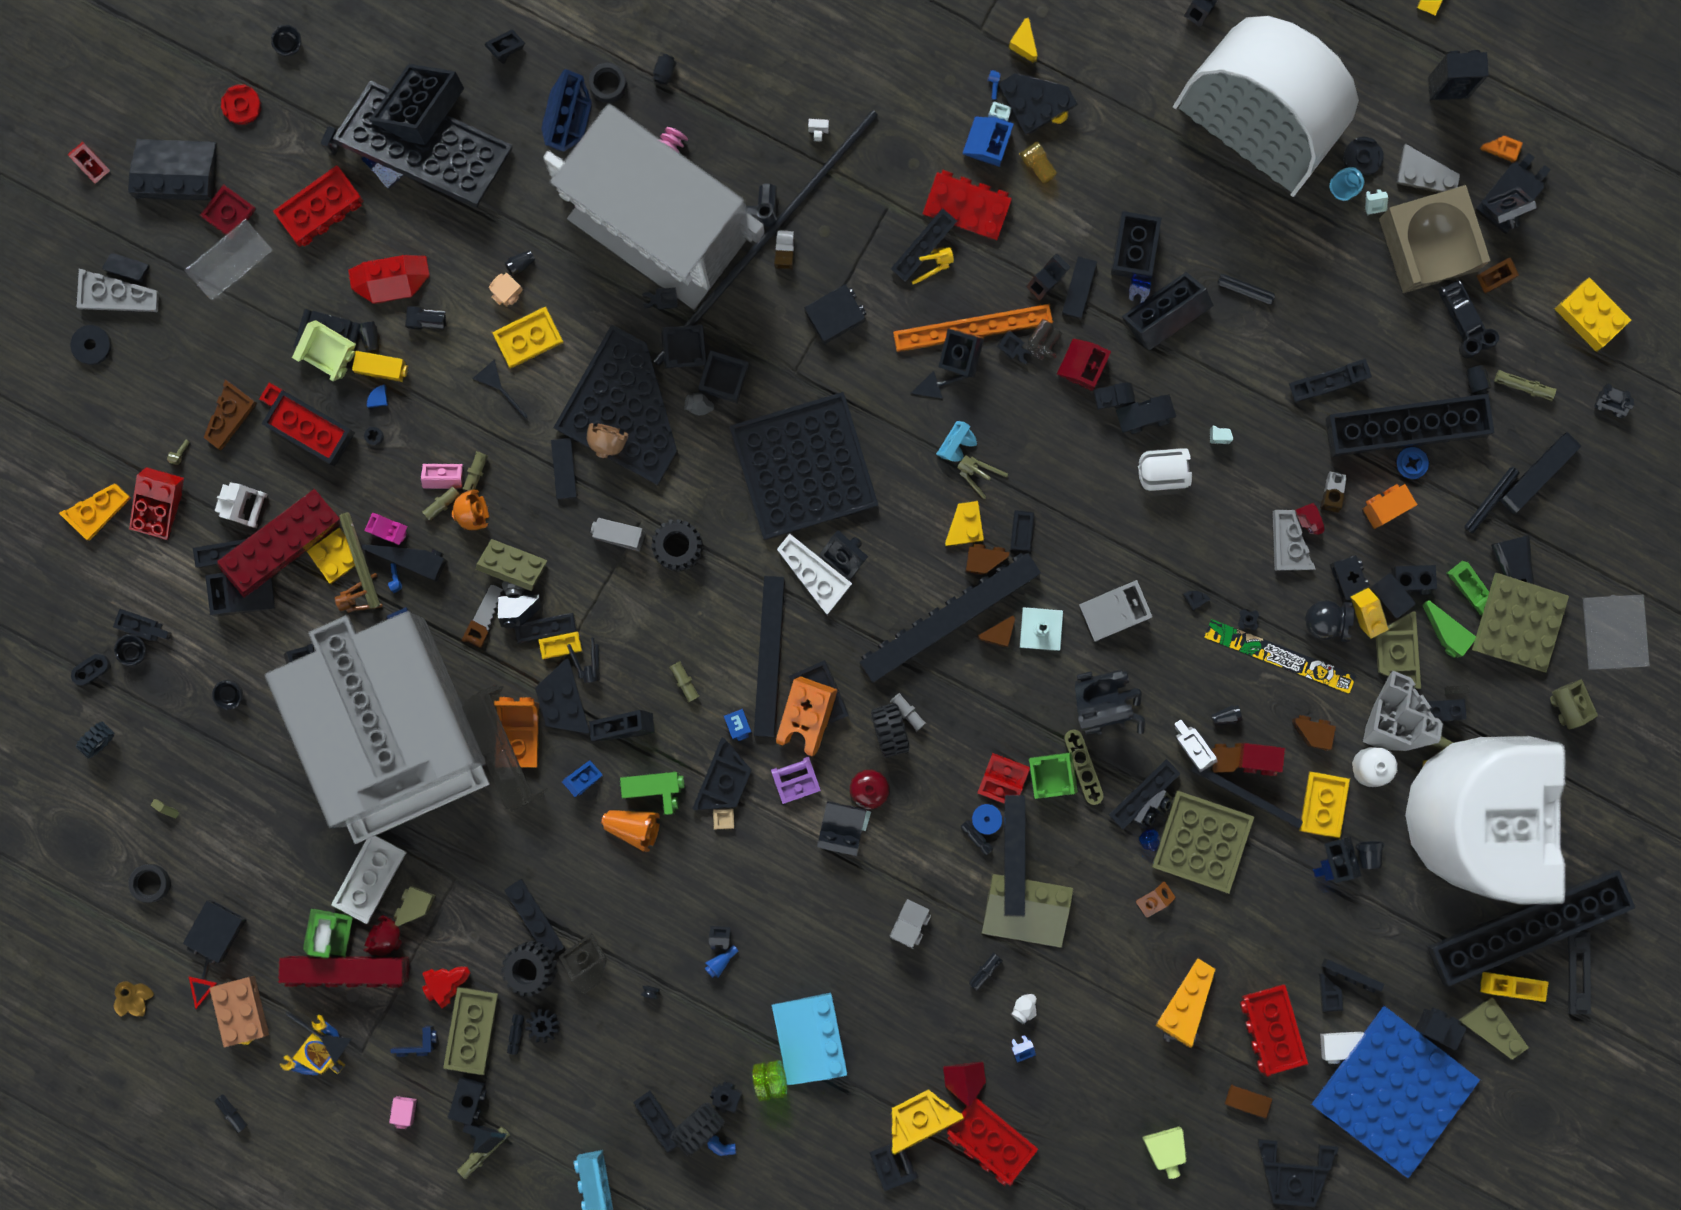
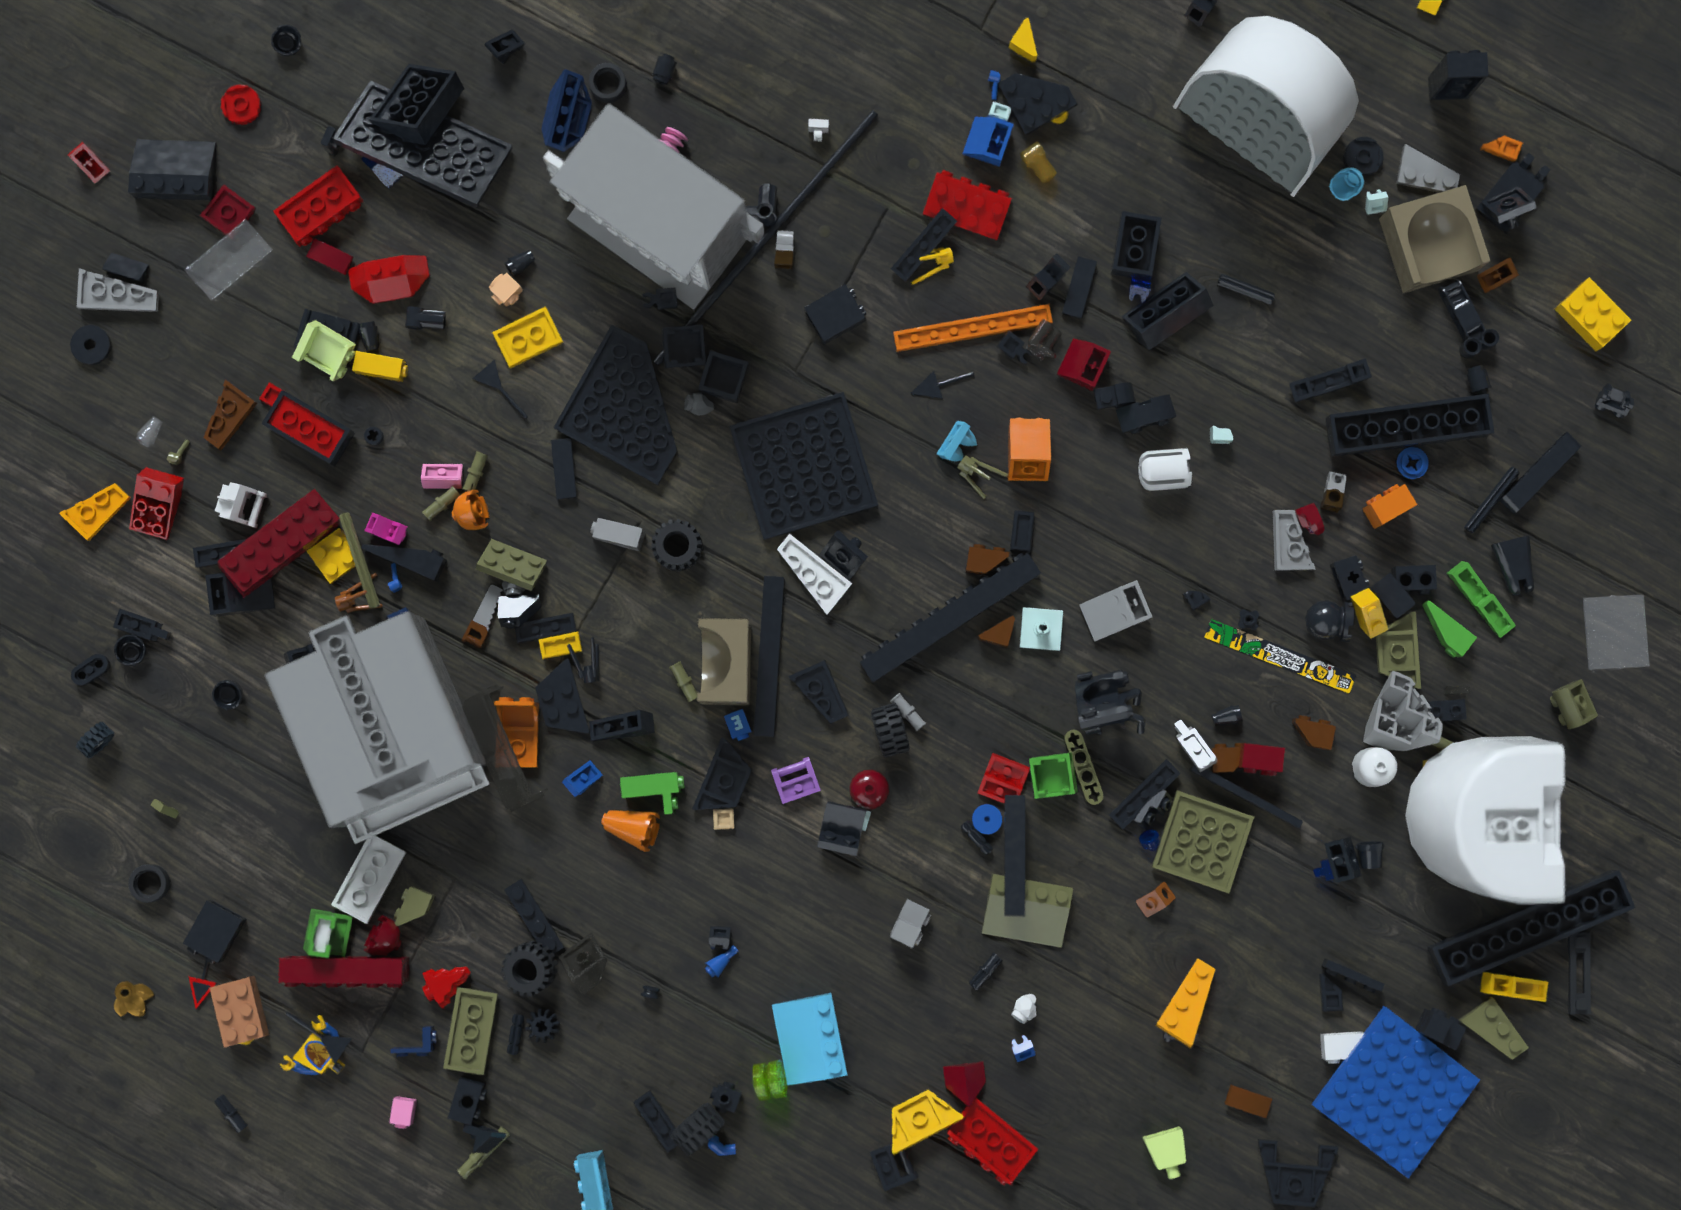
(149, 432): none -> clear cone
(329, 256): none -> dark red slope
(377, 397): blue tile -> none
(605, 440): medium nougat cylinder -> none
(725, 662): none -> dark tan piece
(806, 719): orange brick -> none
(961, 352): black brick -> none
(965, 525): yellow wing -> none
(1029, 449): none -> orange slope
(1273, 1030): red bracket -> none
(1324, 804): yellow tile -> none
(1520, 622): olive plate -> none
(1525, 385): olive pin -> none

